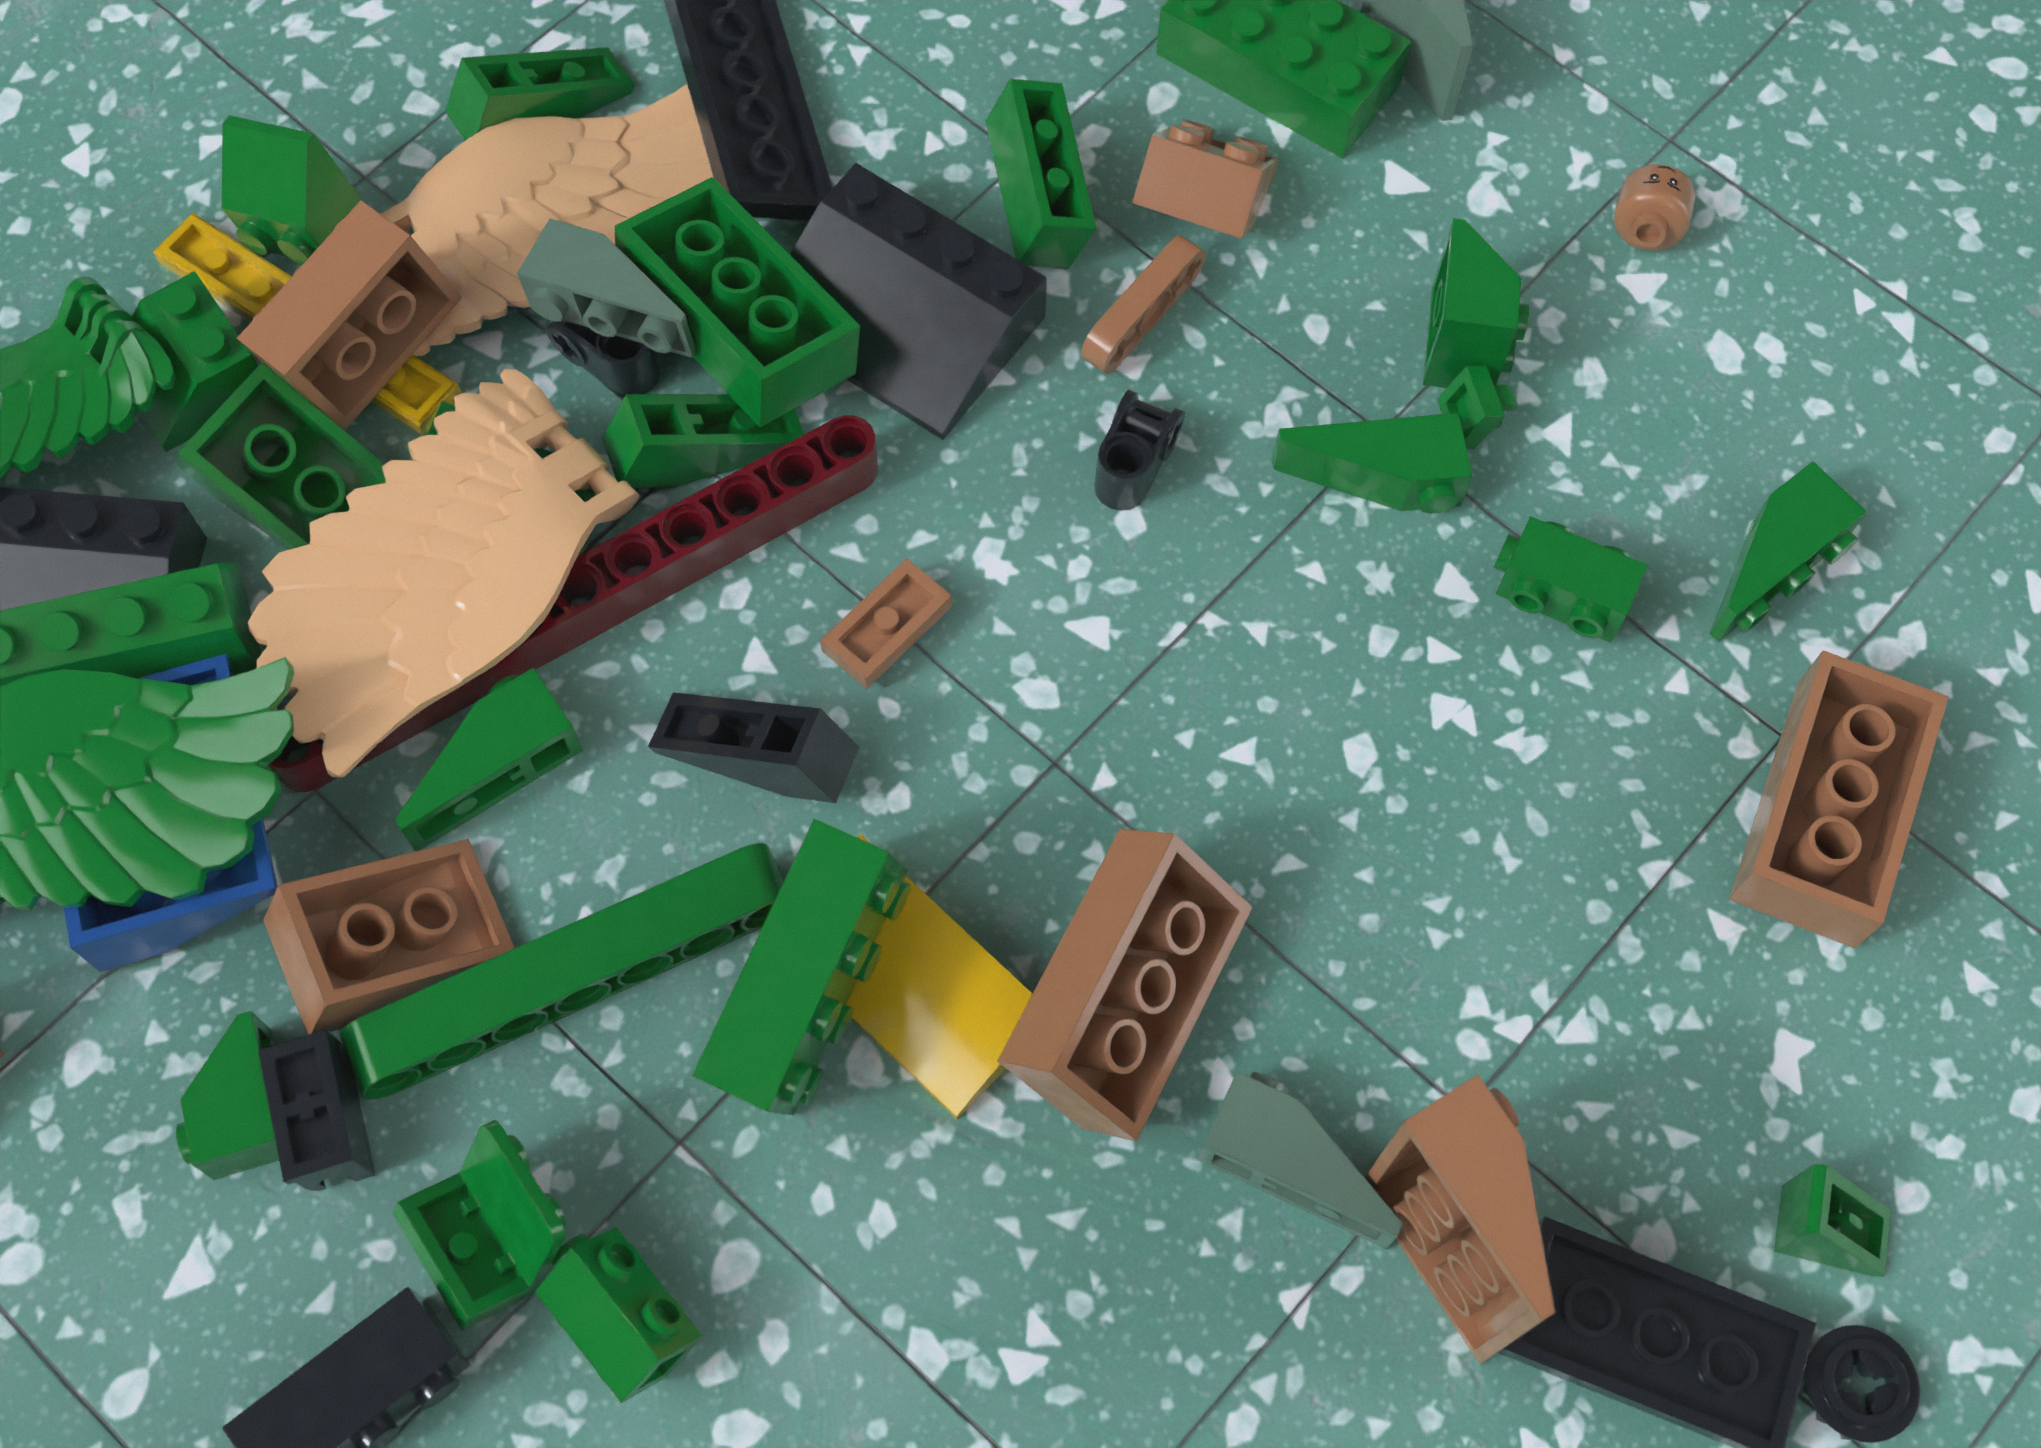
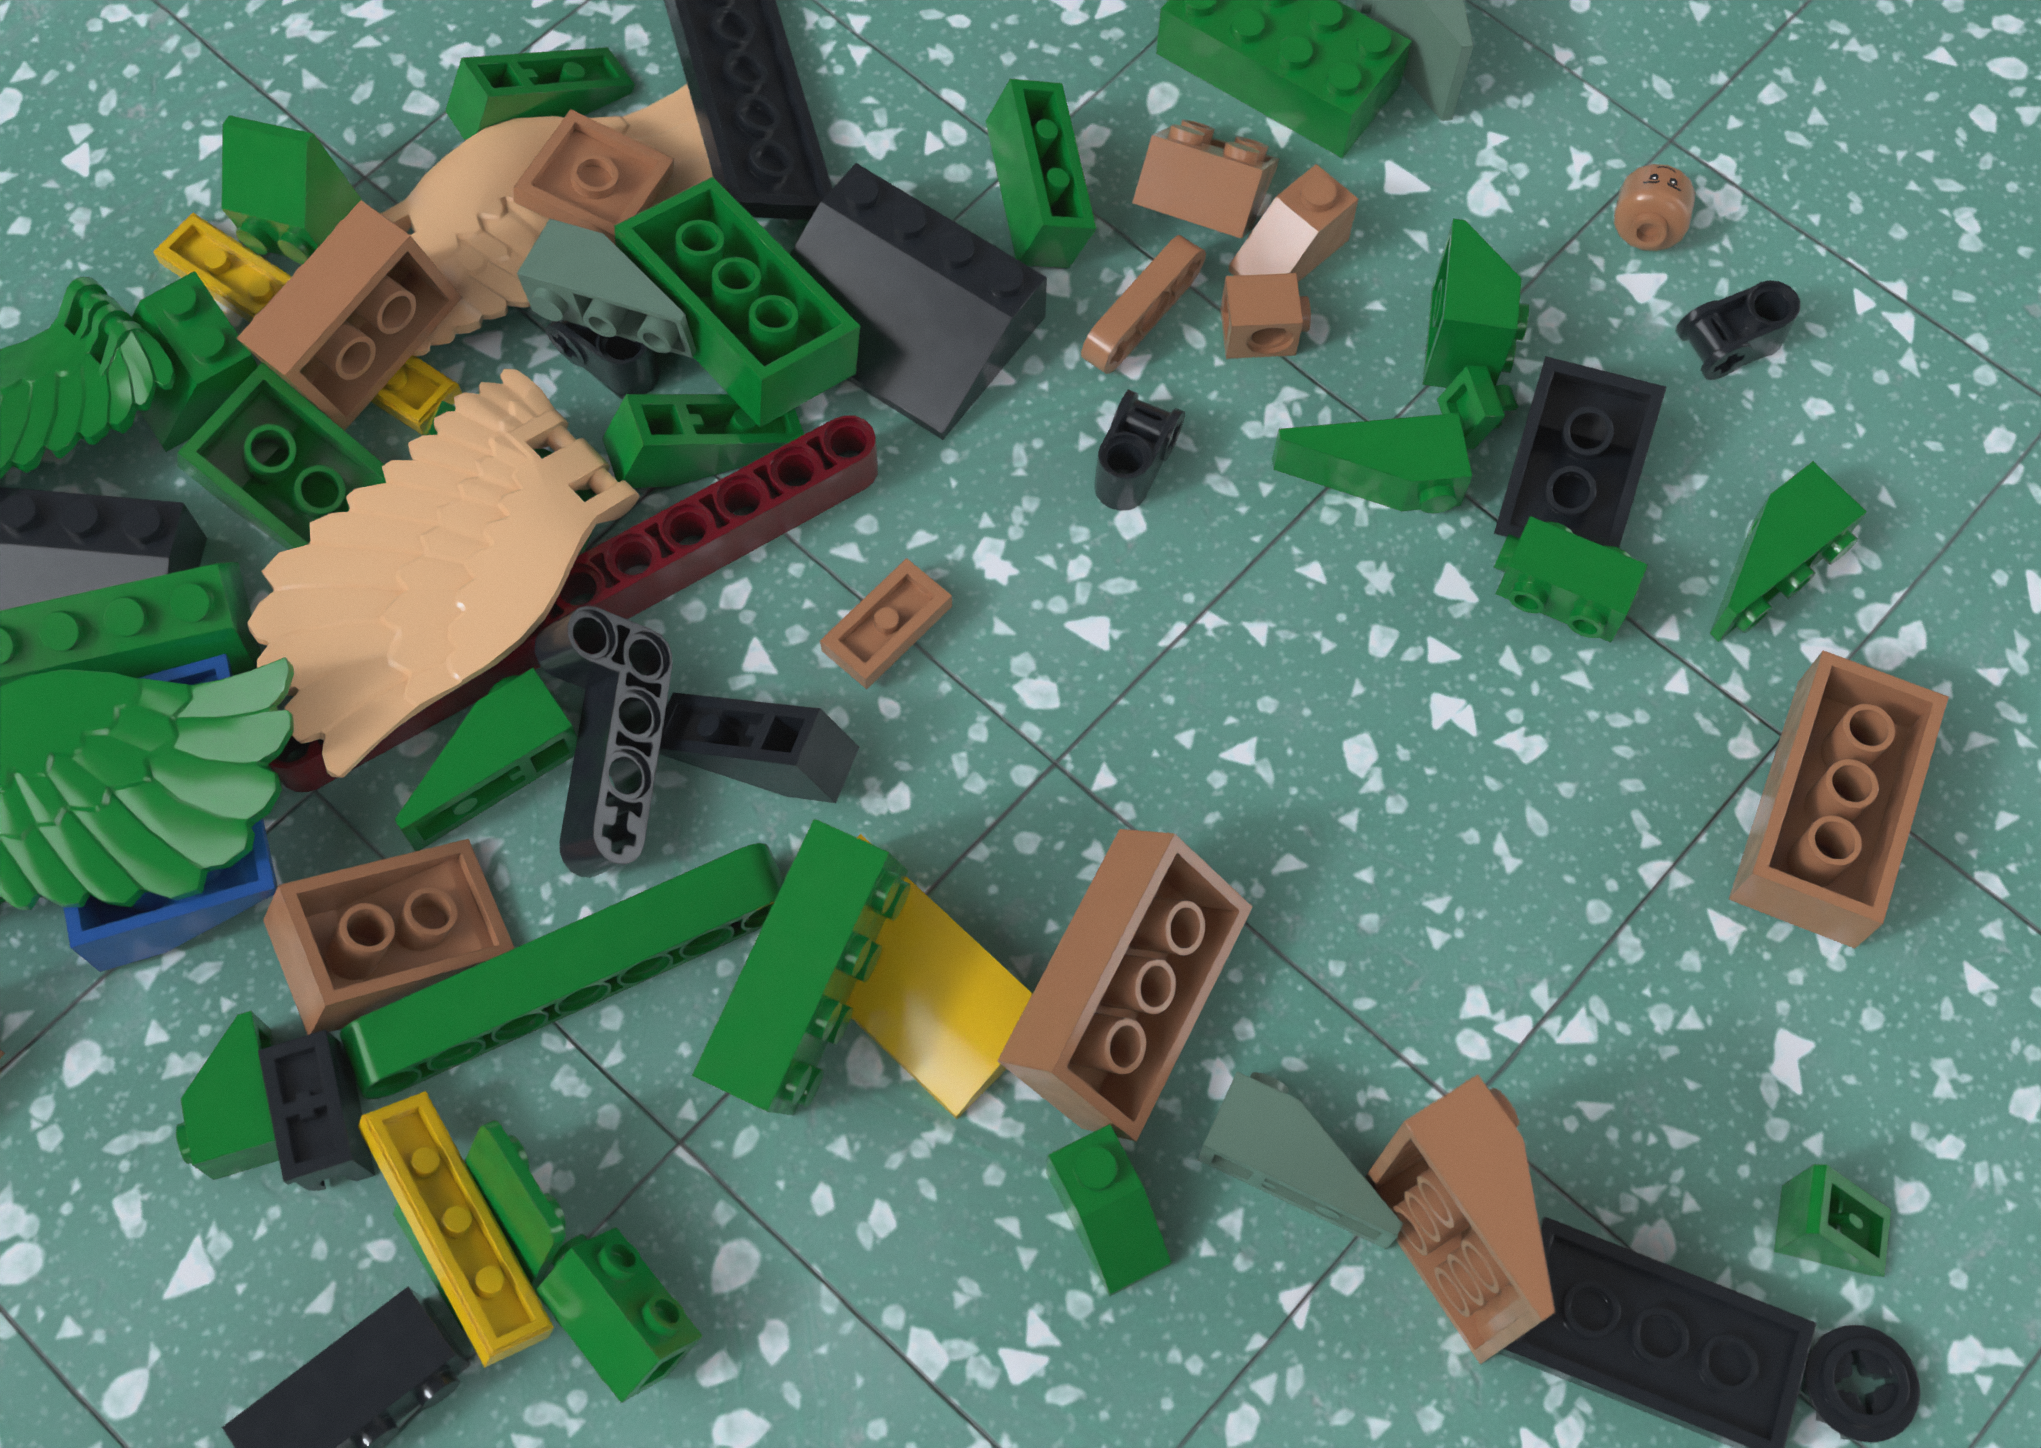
(455, 1228): none -> yellow tile
(592, 176): none -> nougat plate
(604, 823): none -> black beam
(1108, 1209): none -> green slope
(1263, 315): none -> nougat brick
(1299, 228): none -> nougat slope
(1581, 452): none -> black slope
(1731, 329): none -> black piece

